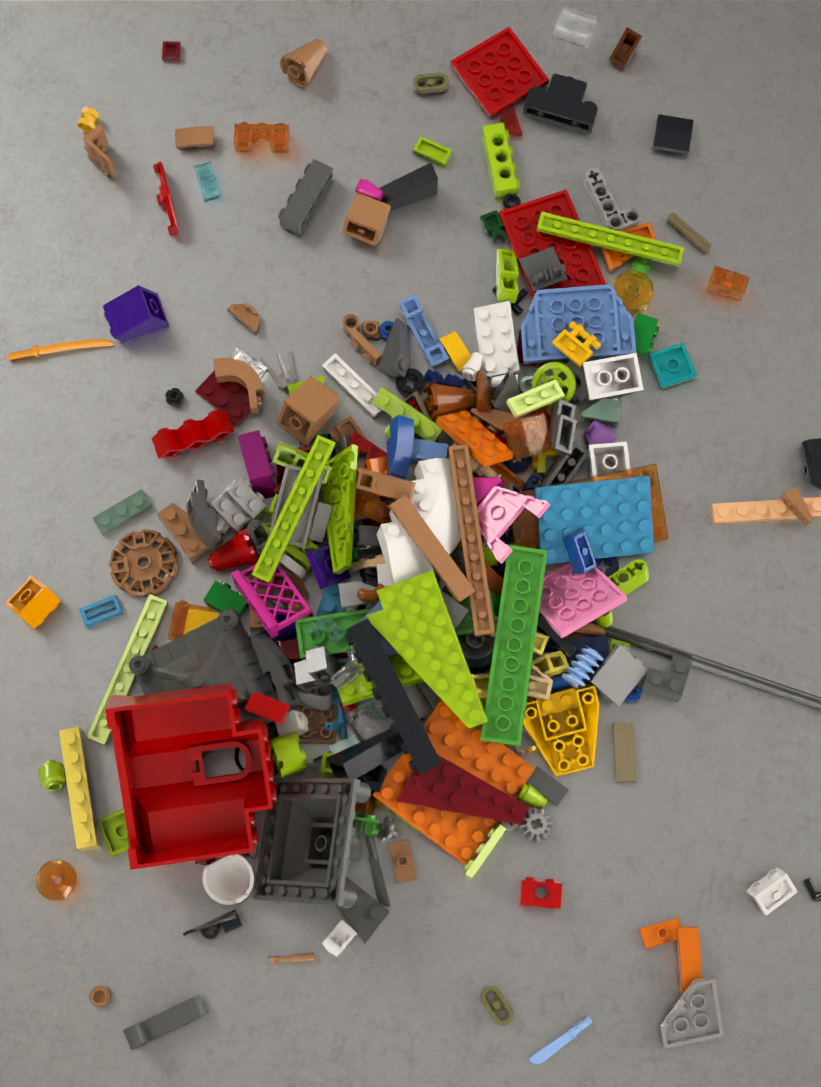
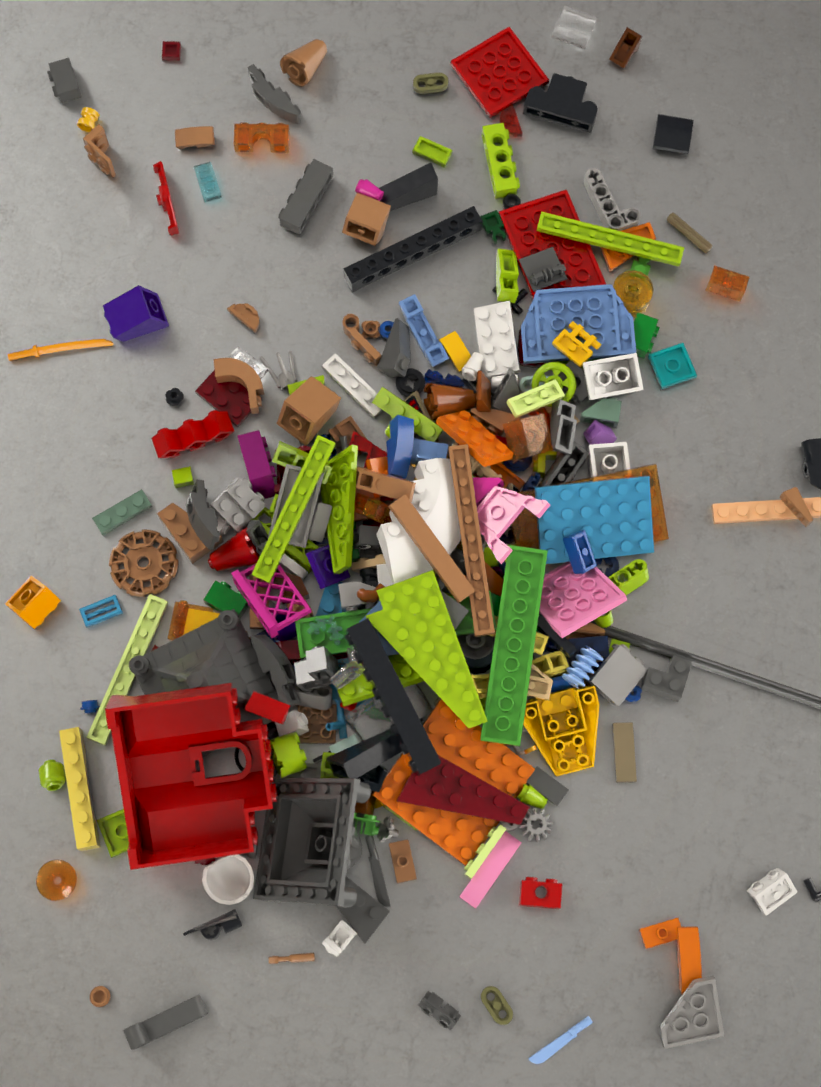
(64, 80): none -> dark grey brick
(89, 706): none -> blue plate
(182, 477): none -> lime slope
(273, 99): none -> dark grey slope
(412, 249): none -> black brick
(446, 1016): none -> dark grey hinge
(490, 869): none -> bright pink slope

